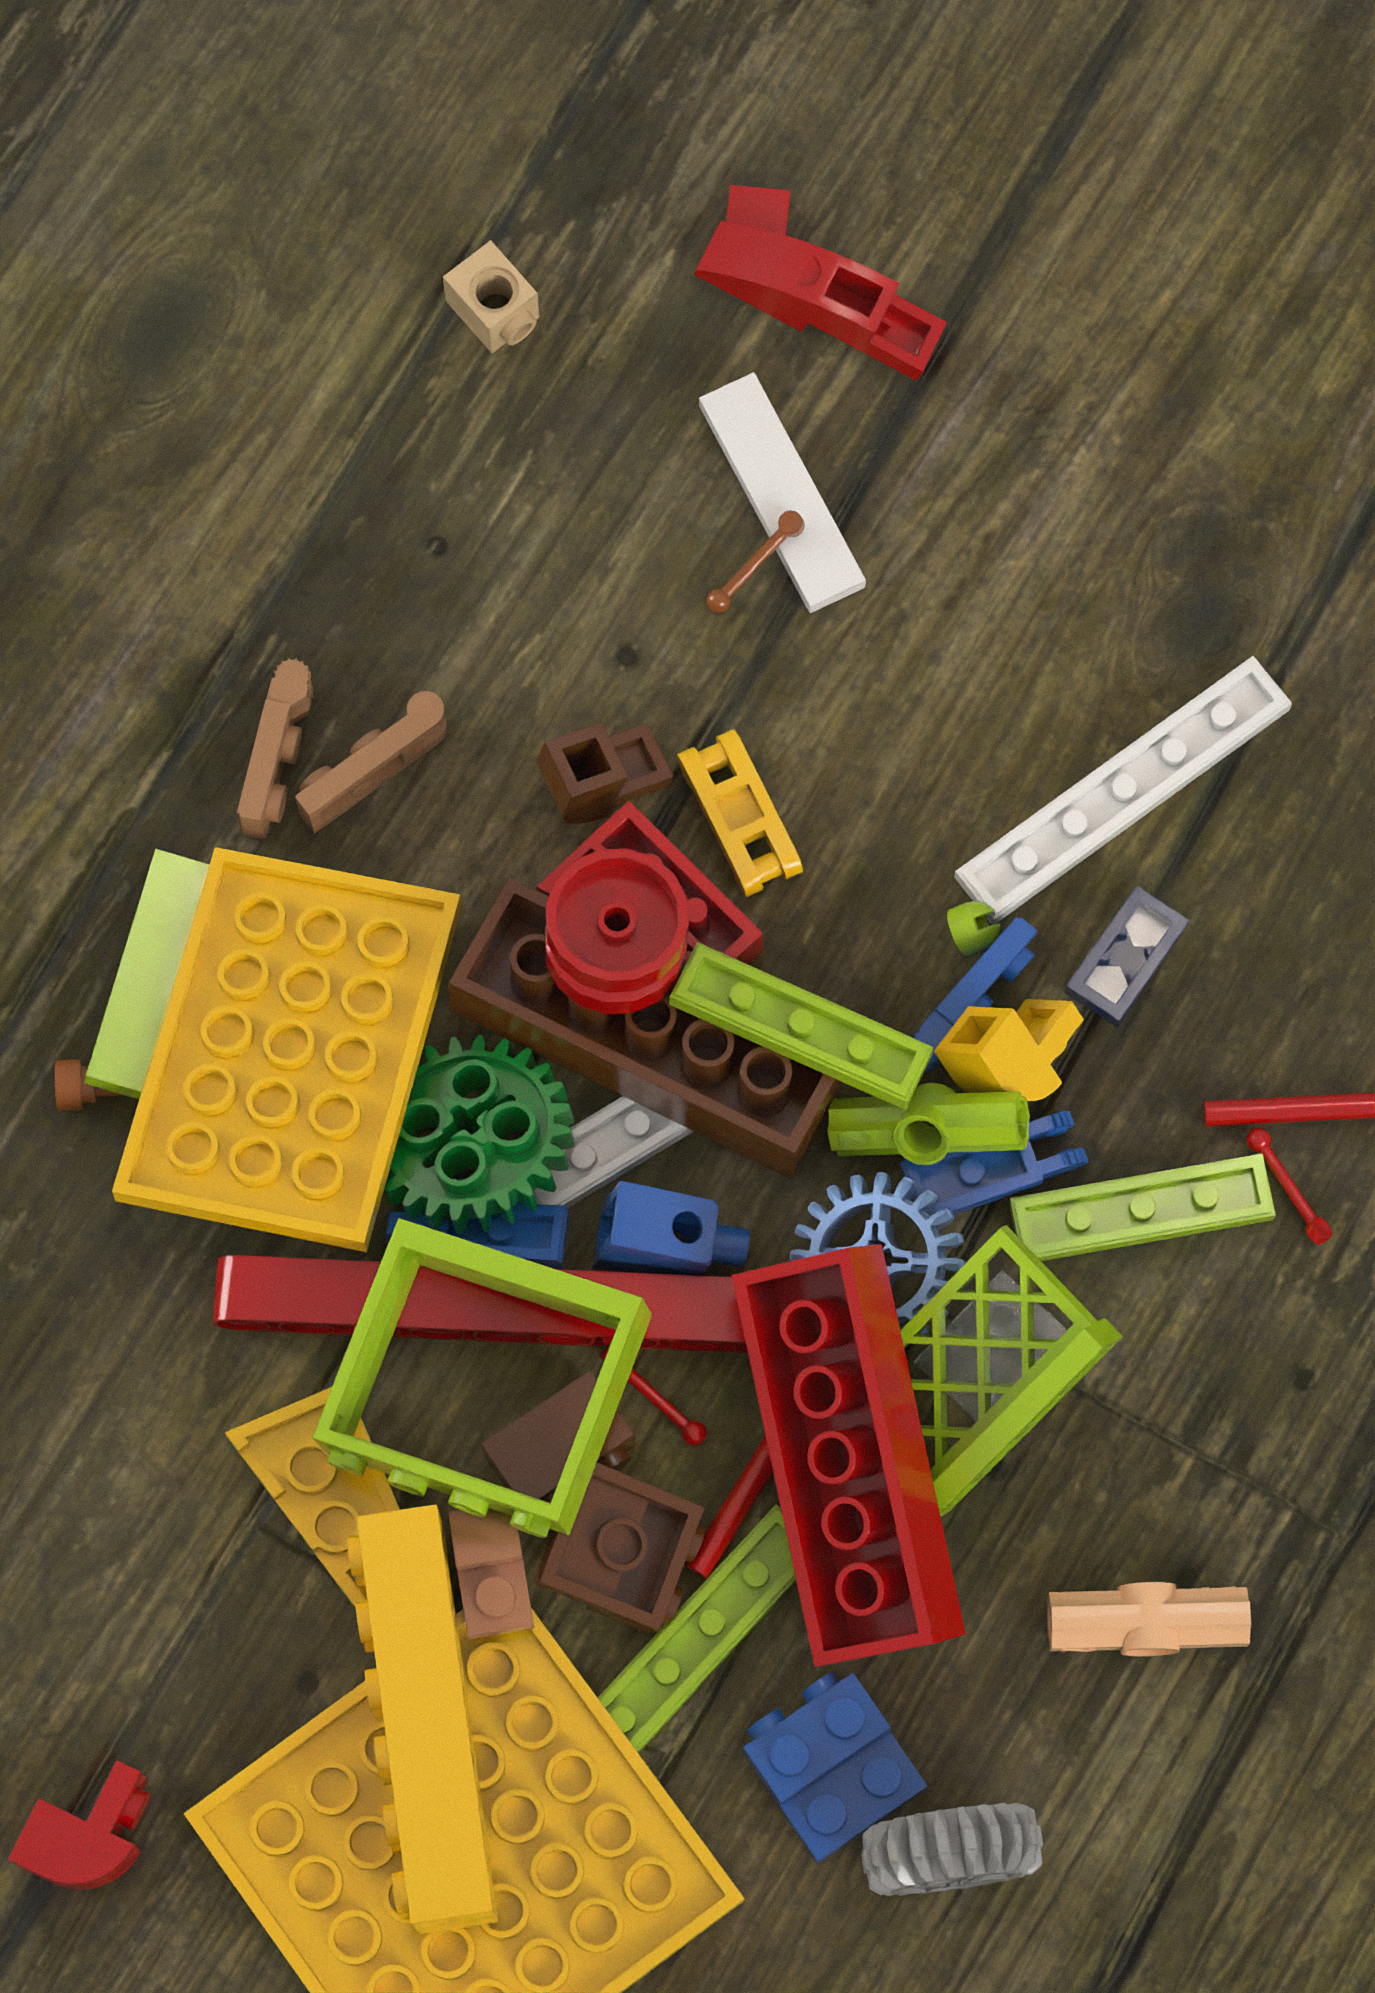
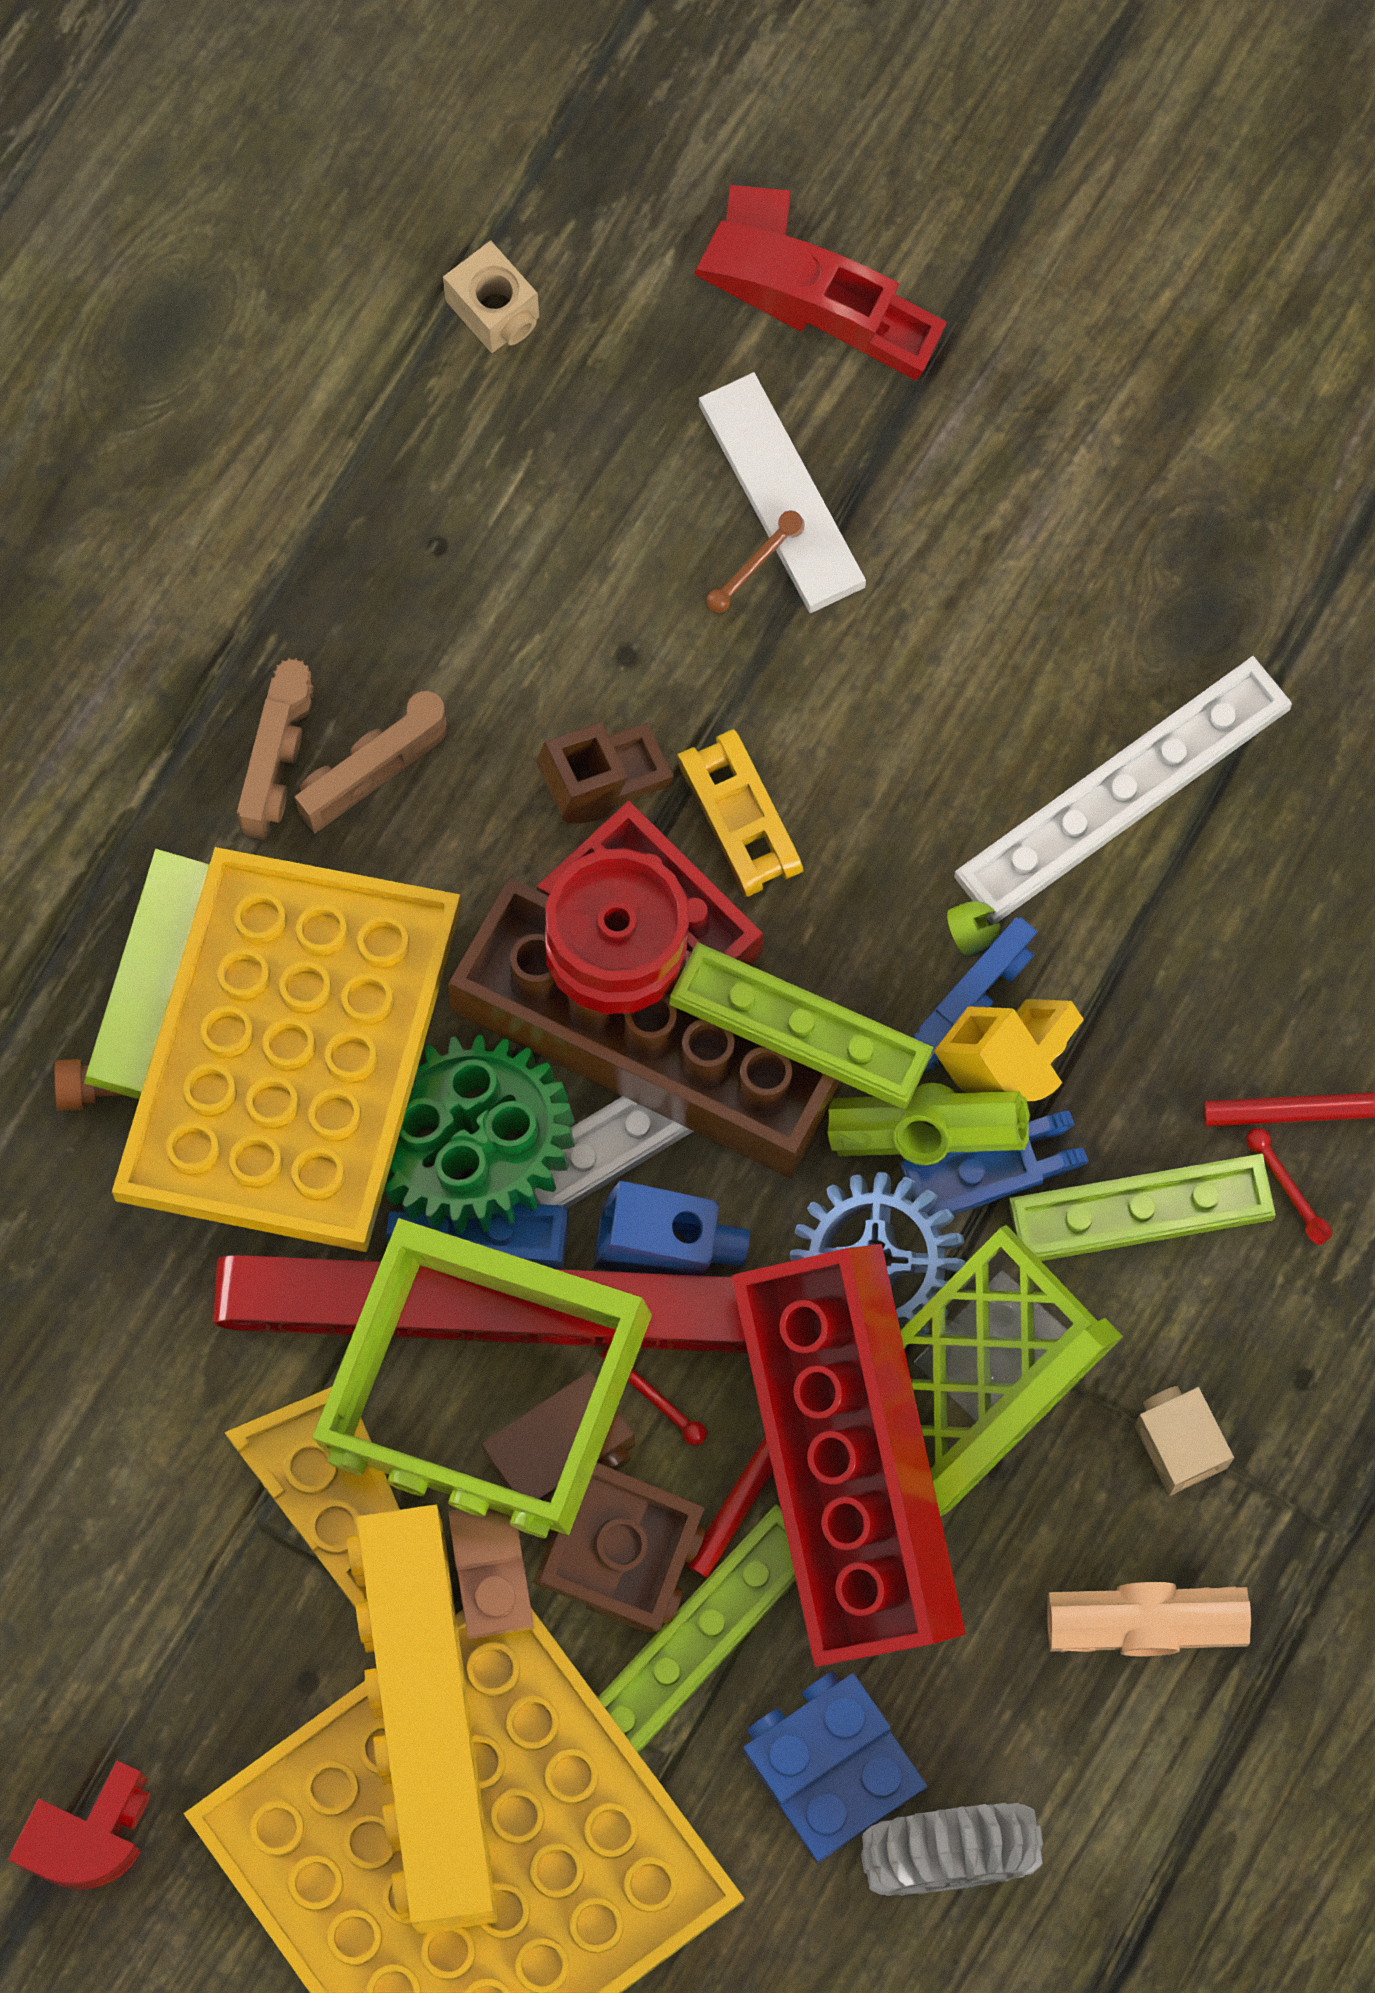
(1126, 956): piece -> none
(1182, 1438): none -> tan brick

